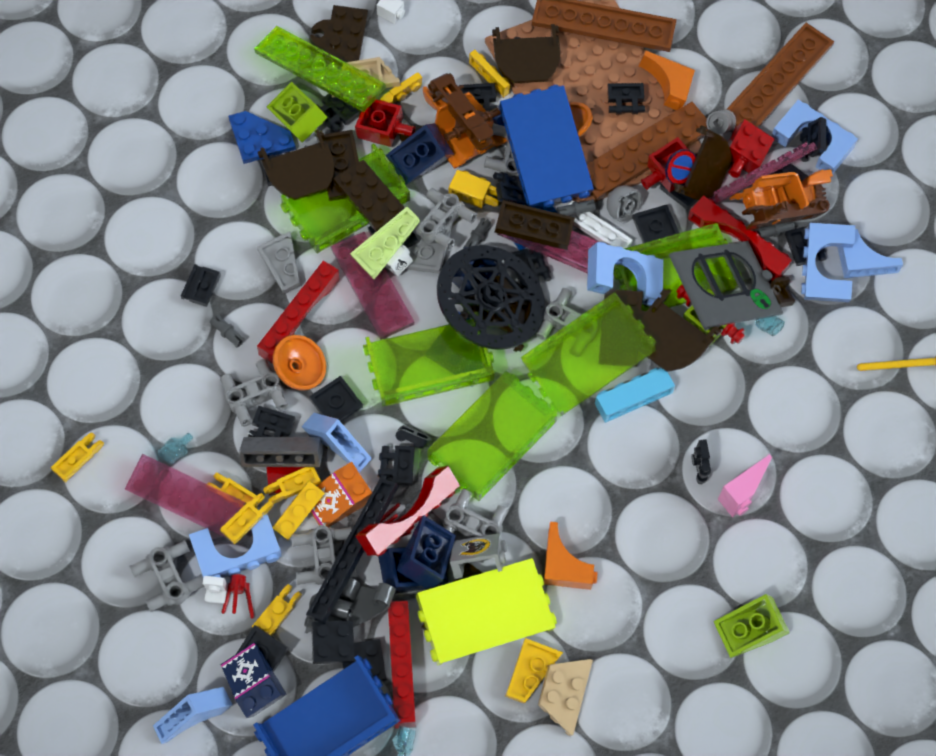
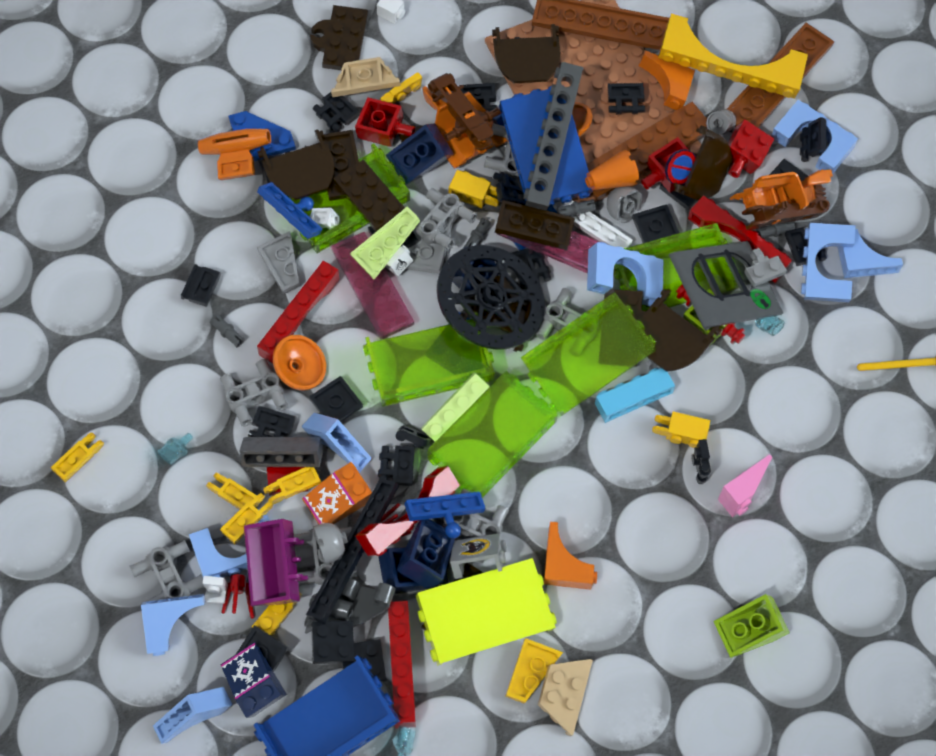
(160, 617): none -> light blue arch
(182, 494): clear pink plate -> none
(234, 151): none -> orange plate
(272, 562): none -> magenta piece
(292, 212): none -> blue plate
(297, 111): lime slope -> none
(298, 510): yellow plate -> none
(320, 68): clear neon green plate -> none
(325, 217): none -> white bracket
(330, 541): none -> light grey cylinder
(447, 507): none -> blue plate
(455, 406): none -> yellowish green plate
(489, 73): yellow plate -> none
(571, 74): none -> dark grey brick
(614, 173): none -> orange cone
(682, 428): none -> yellow hinge
(684, 48): none -> yellow arch
(764, 268): none -> light grey hinge
(767, 169): clear pink plate -> none
(781, 292): dark brown bracket -> none

